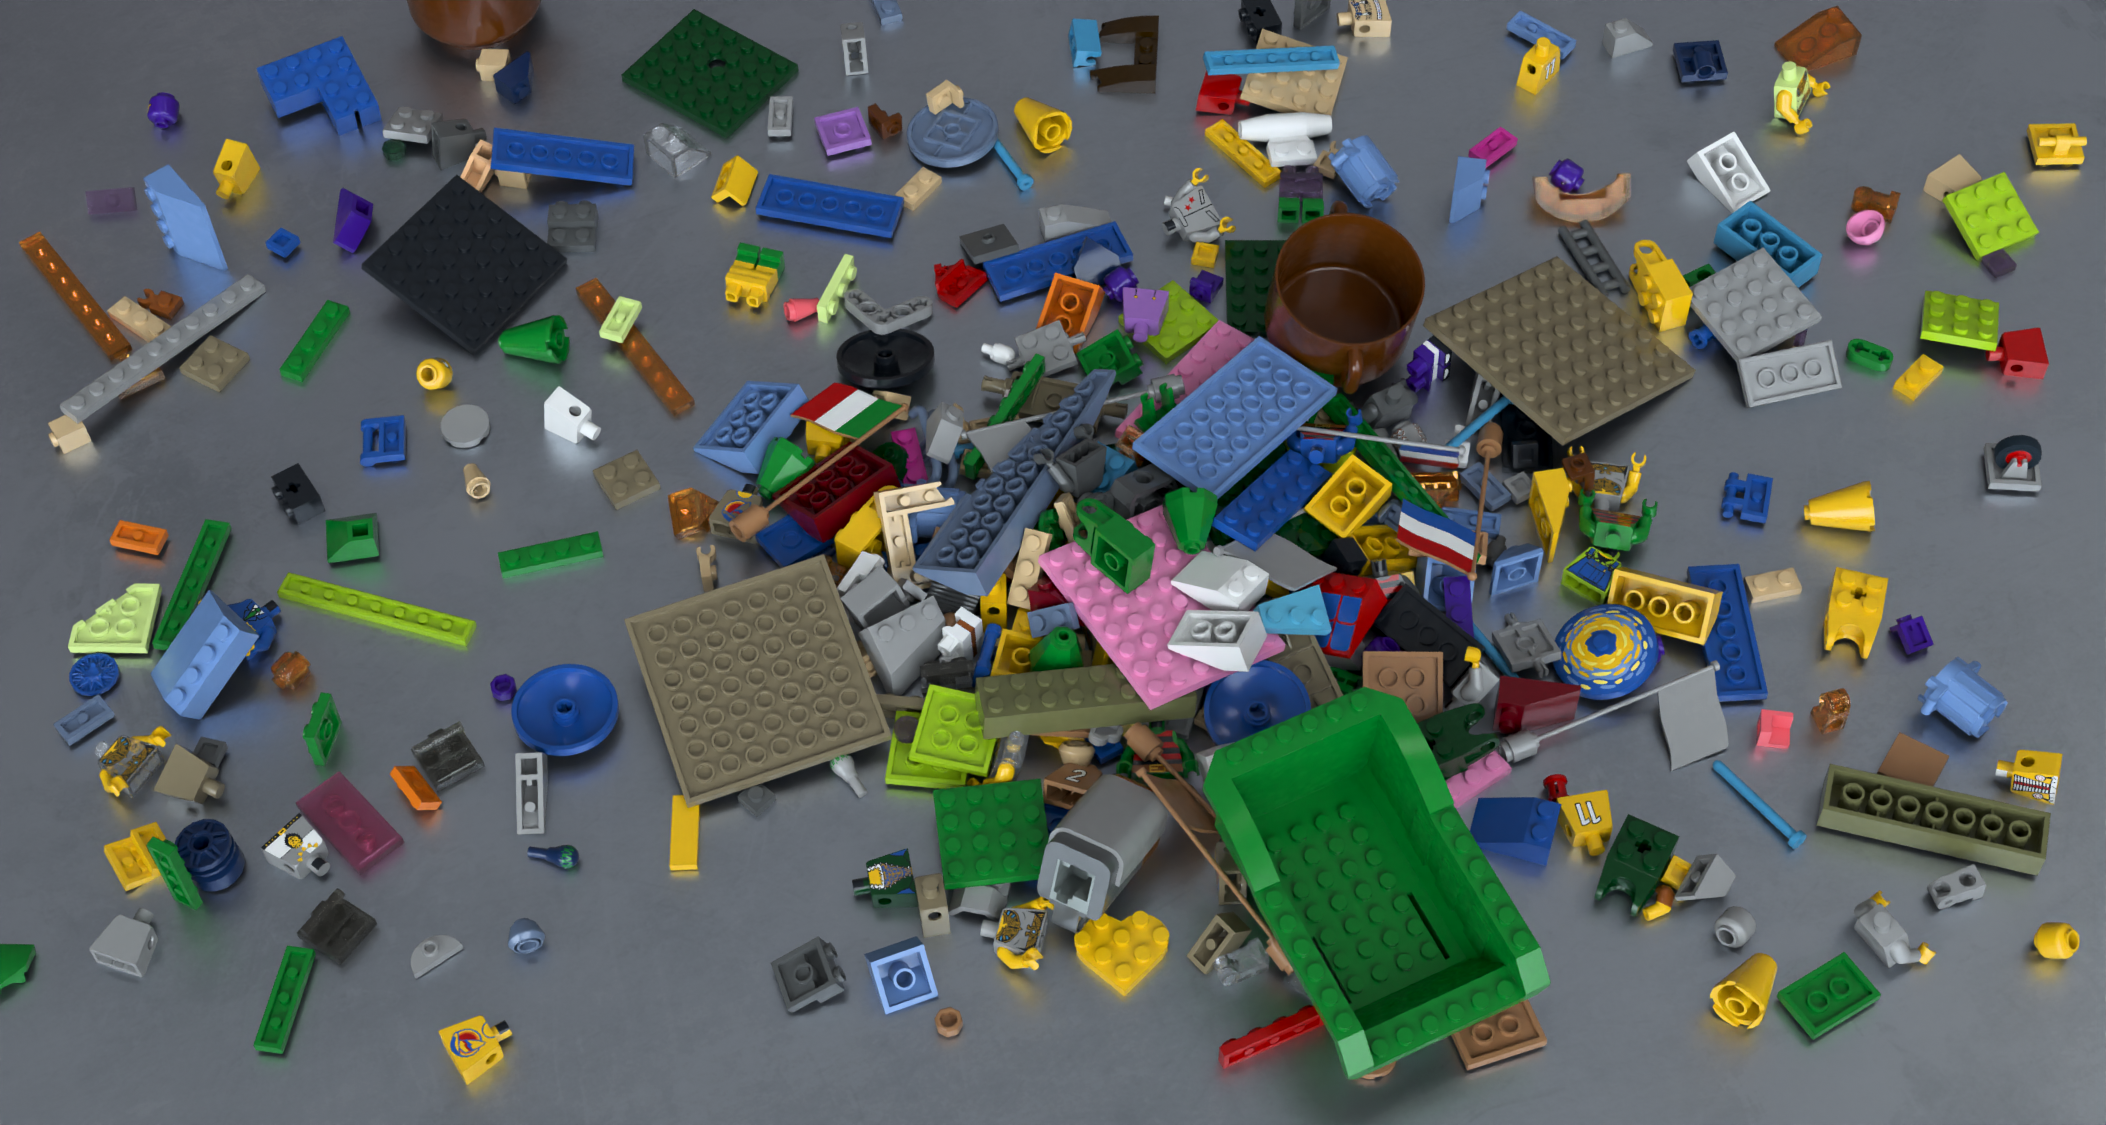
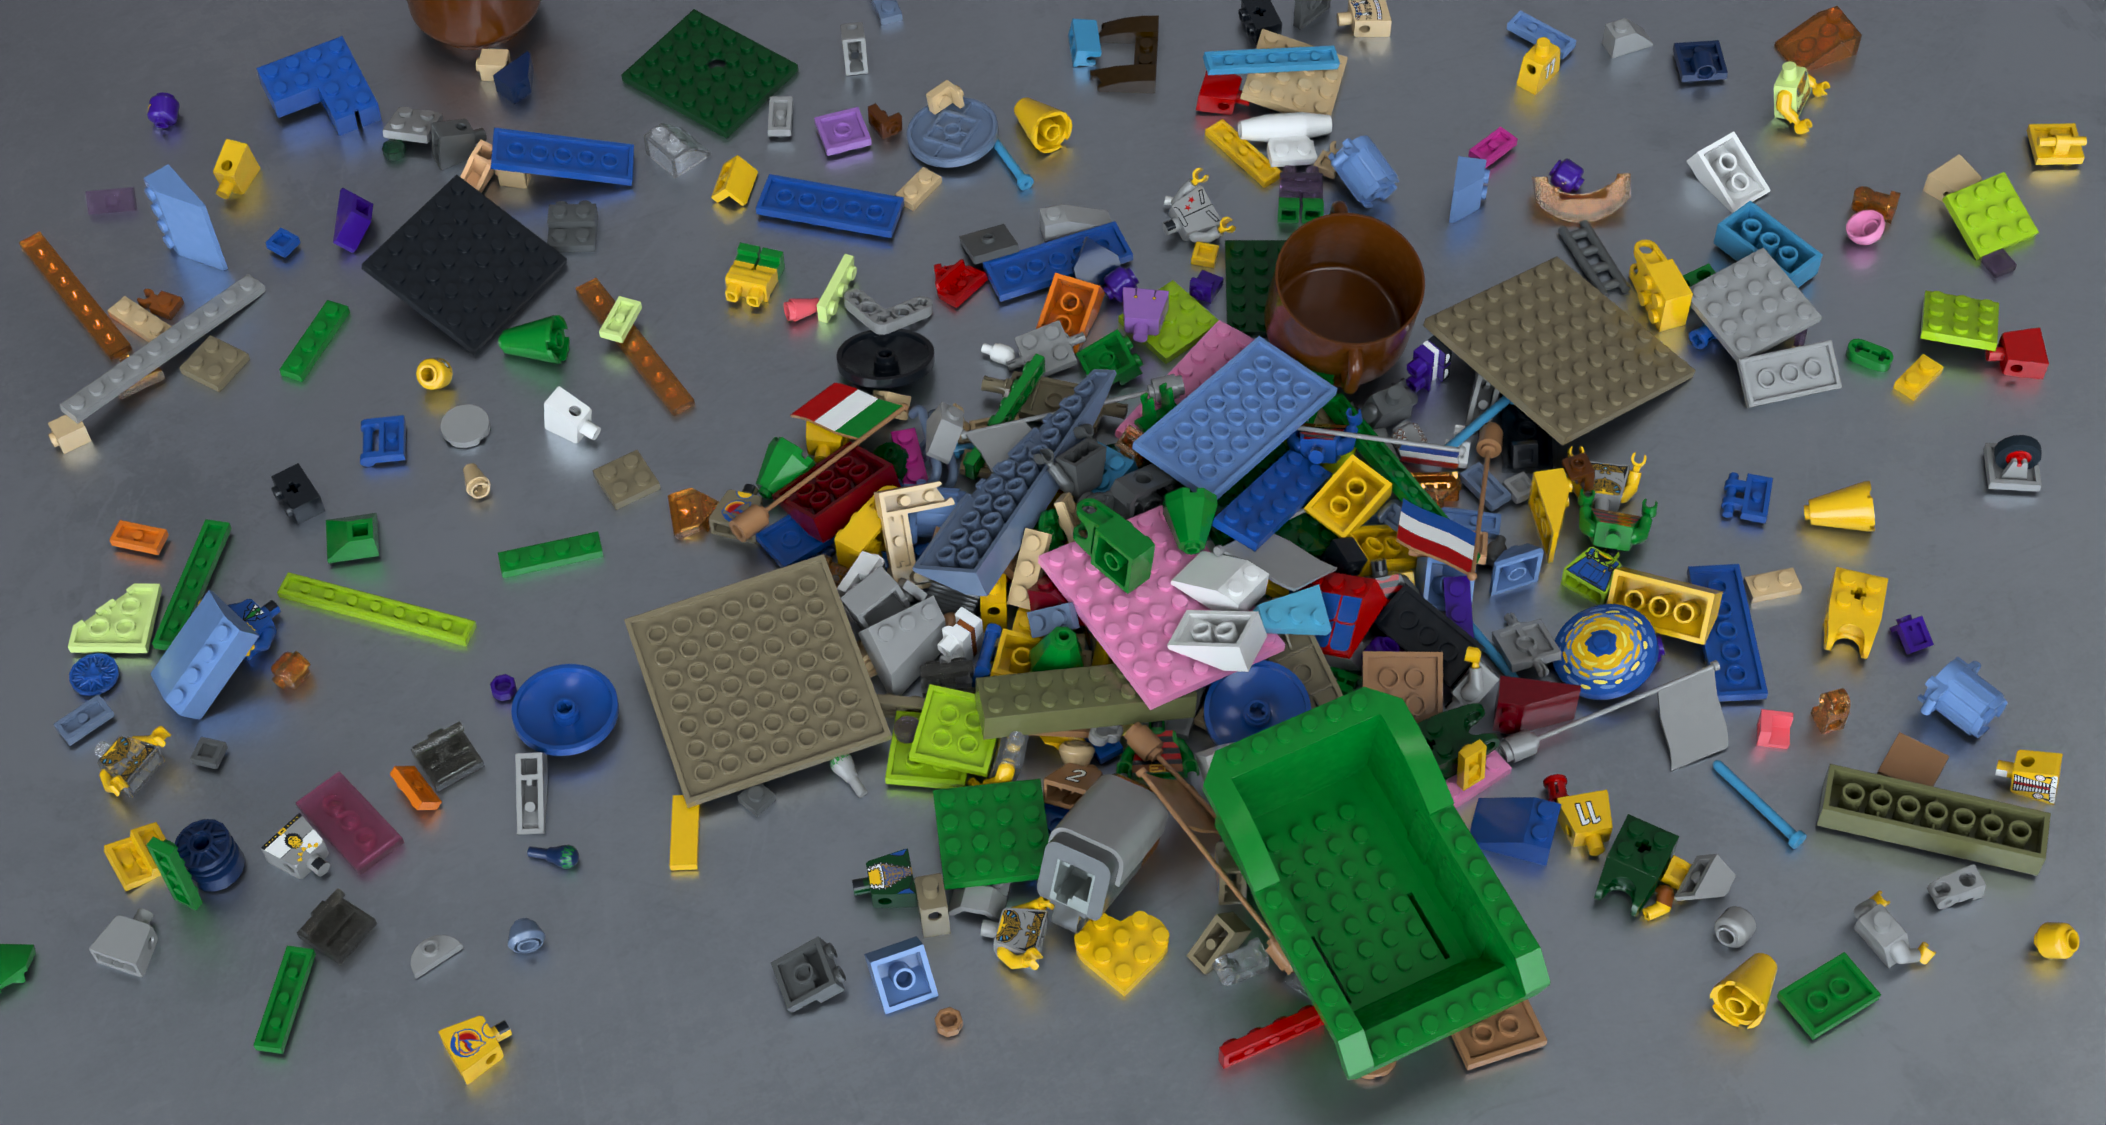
(189, 777): dark tan torso -> none
(322, 729): green plate -> none
(708, 571): tan plate -> none
(750, 423): medium blue slope -> none
(1471, 764): none -> yellow plate

